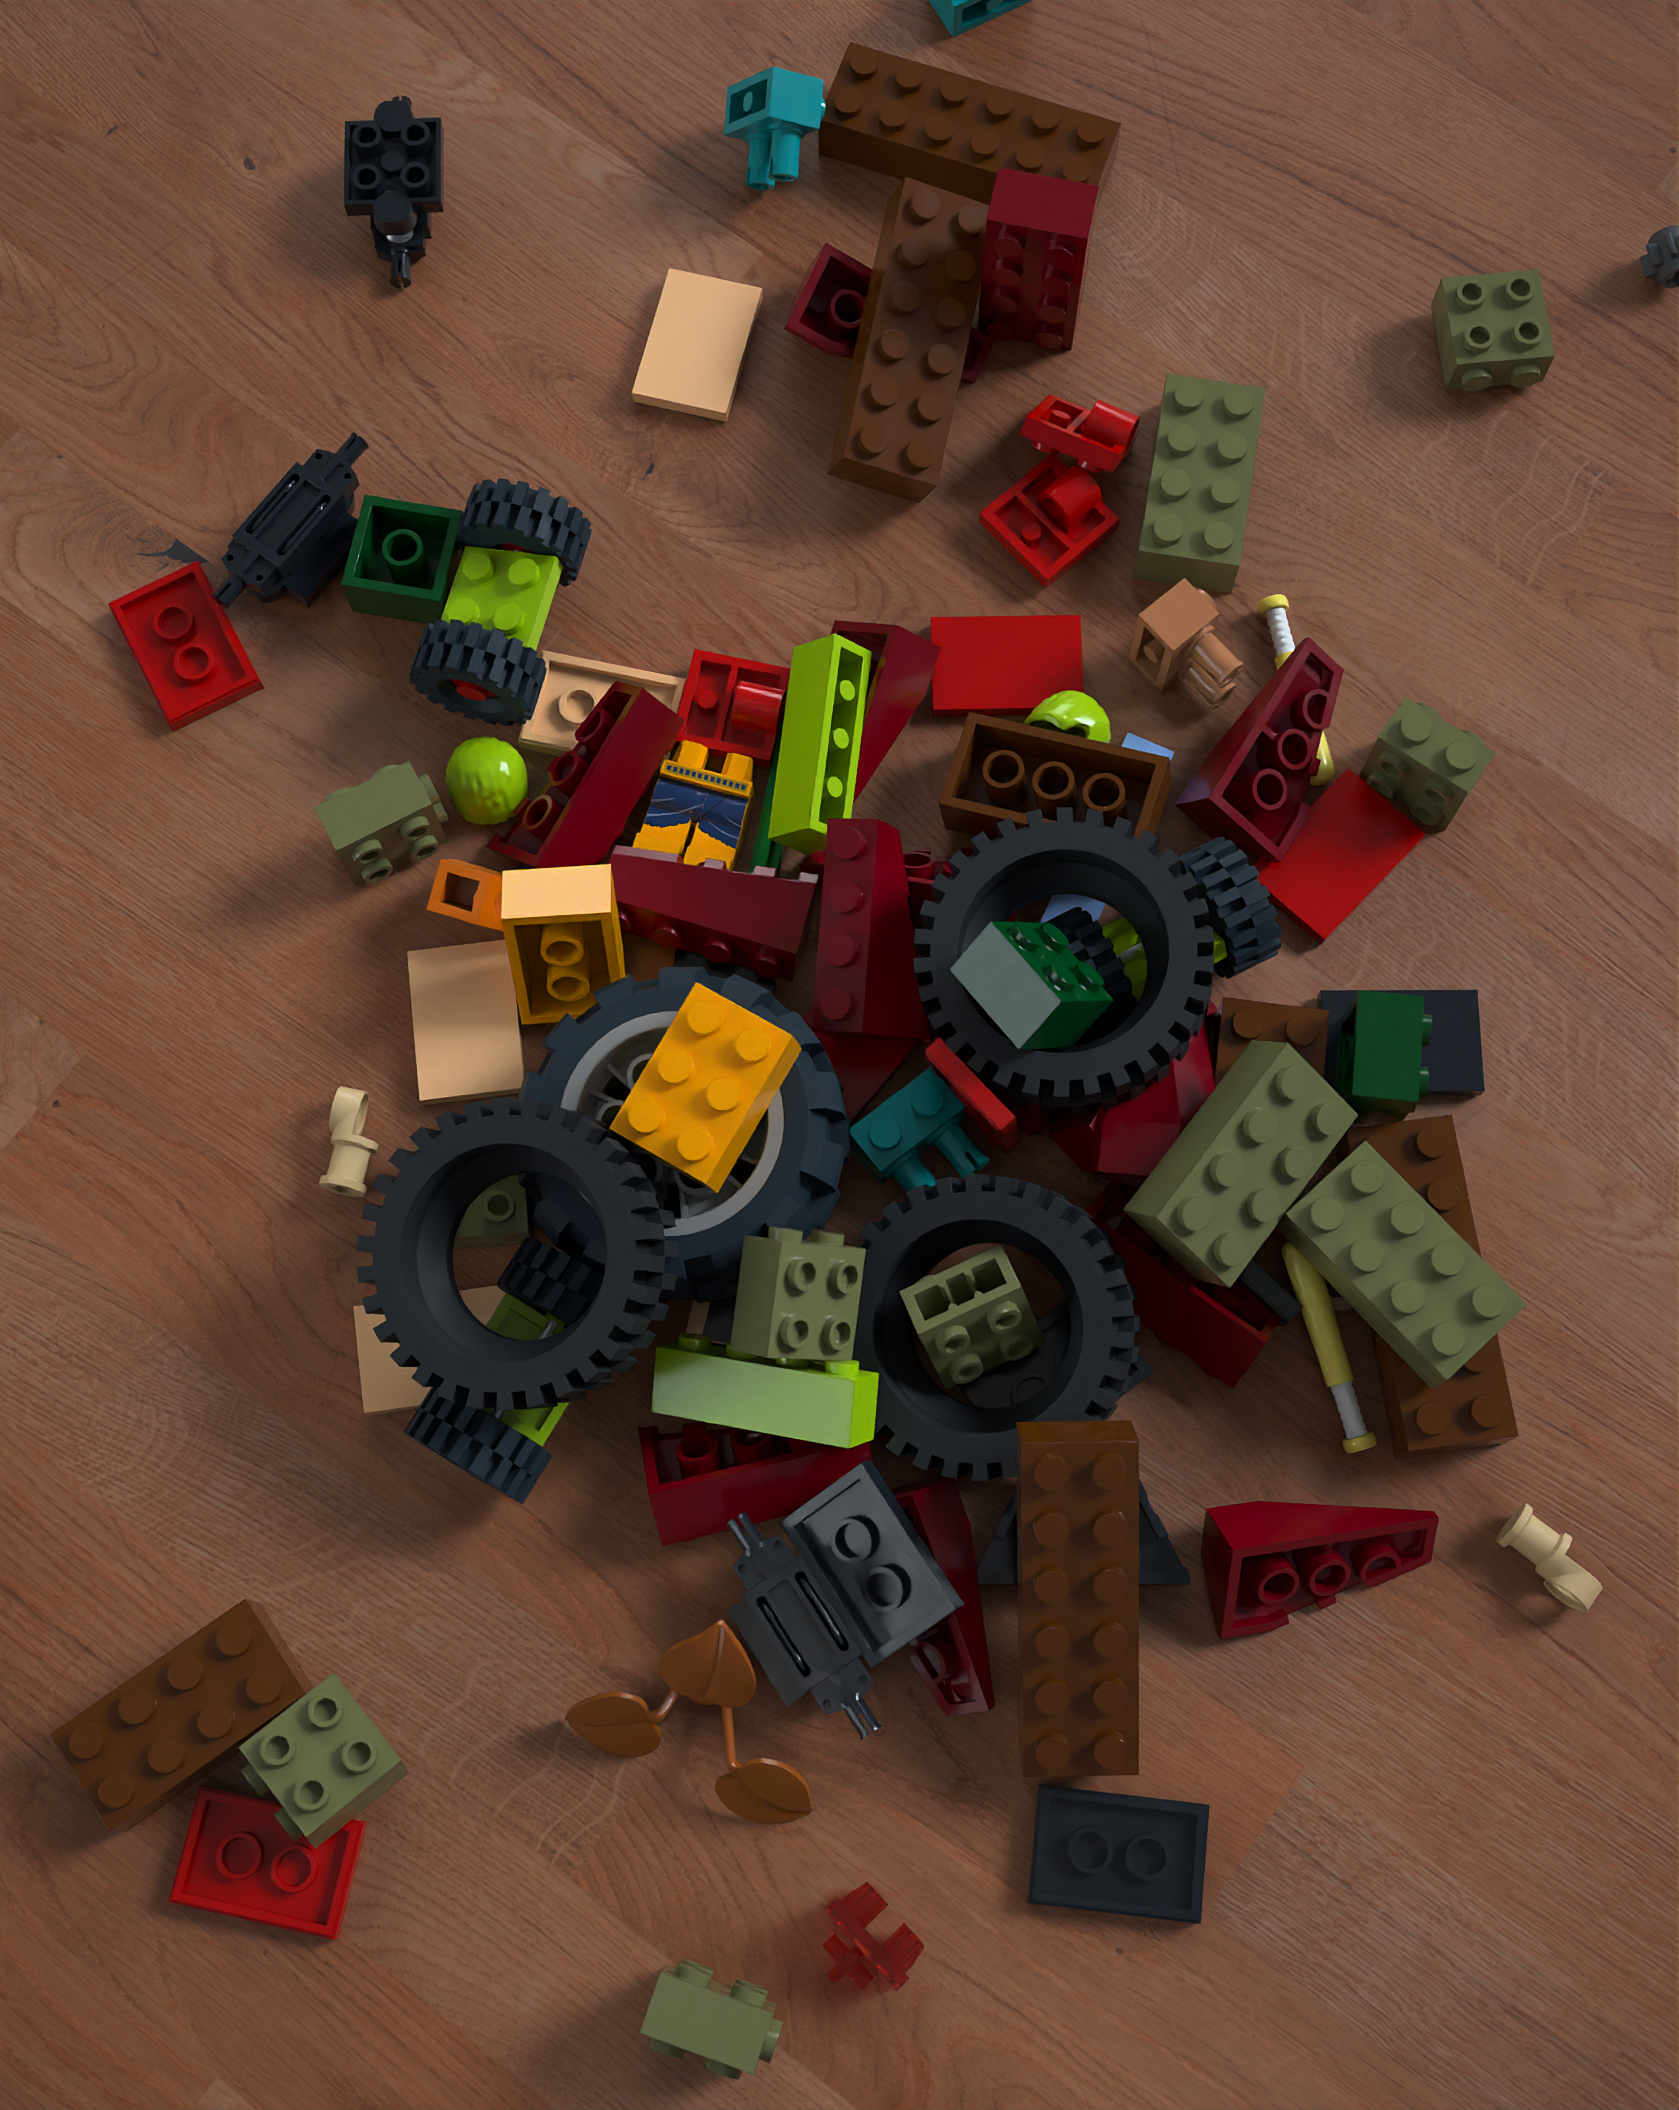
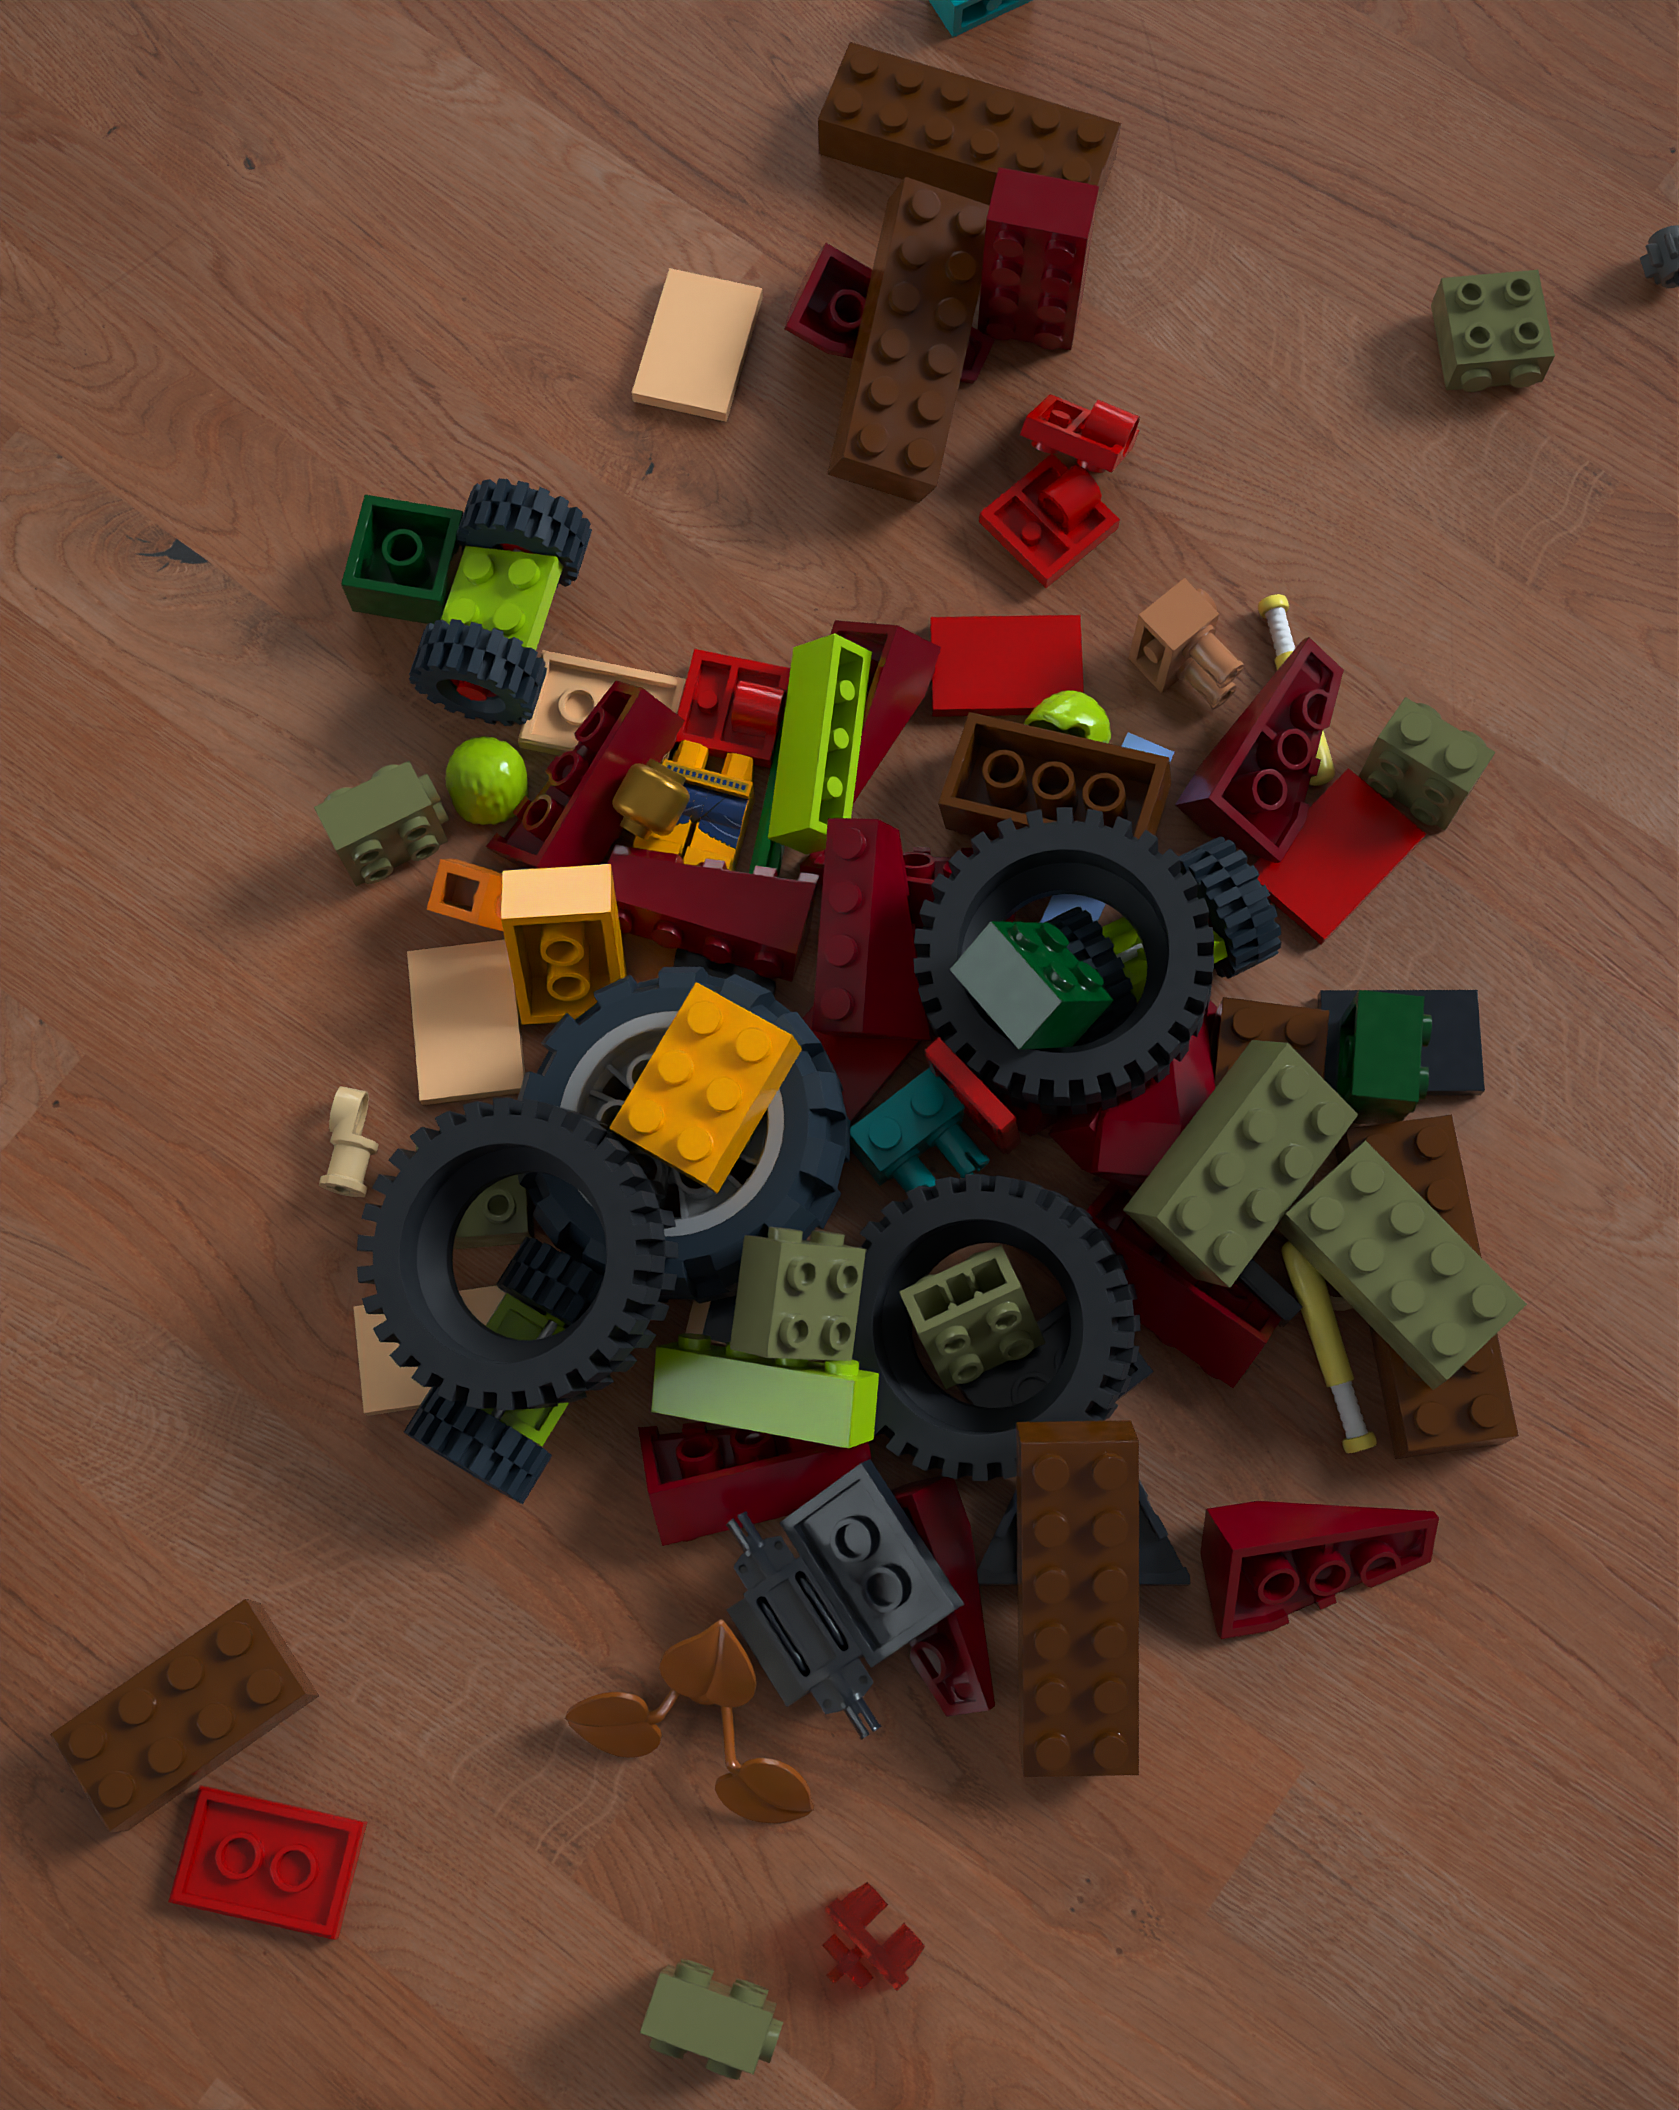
(185, 646): red tile -> none
(297, 532): black piece -> none
(321, 1762): olive brick -> none
(397, 179): black piece -> none
(651, 799): none -> pearl gold head
(772, 116): teal brick -> none
(1118, 1854): black tile -> none
(1199, 483): olive brick -> none
(1547, 1551): tan connector -> none

